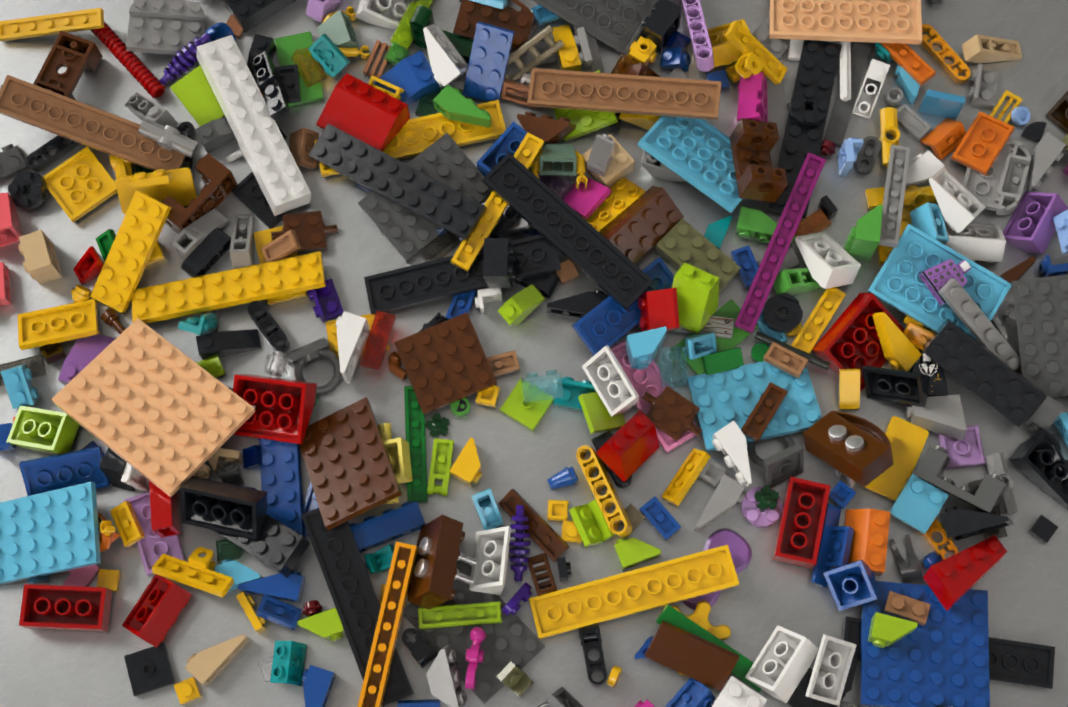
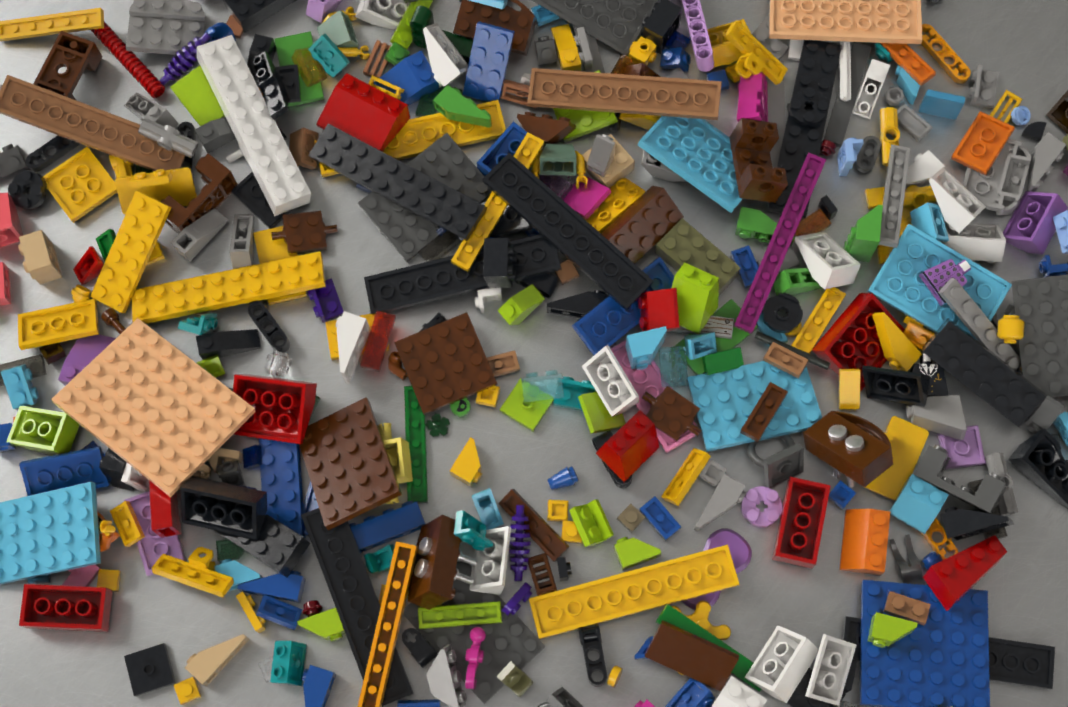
(156, 610): red slope -> none
(207, 253): black beam -> none
(281, 246): medium nougat tile -> none
(311, 352): dark grey tile -> none
(440, 466): lime plate -> none
(461, 304): blue plate -> none
(471, 531): none -> teal bracket
(539, 58): dark tan bar -> none
(610, 498): yellow beam -> none
(717, 230): teal tile -> none
(734, 447): white slope -> none
(758, 352): green tile -> none
(766, 498): dark green plant -> none
(833, 547): blue bracket -> none
(852, 584): blue slope -> none
(944, 137): orange panel -> none
(990, 49): tan slope -> none
(1010, 328): none -> yellow head
(1018, 271): reddish brown slope -> none
(1043, 529): black tile -> none

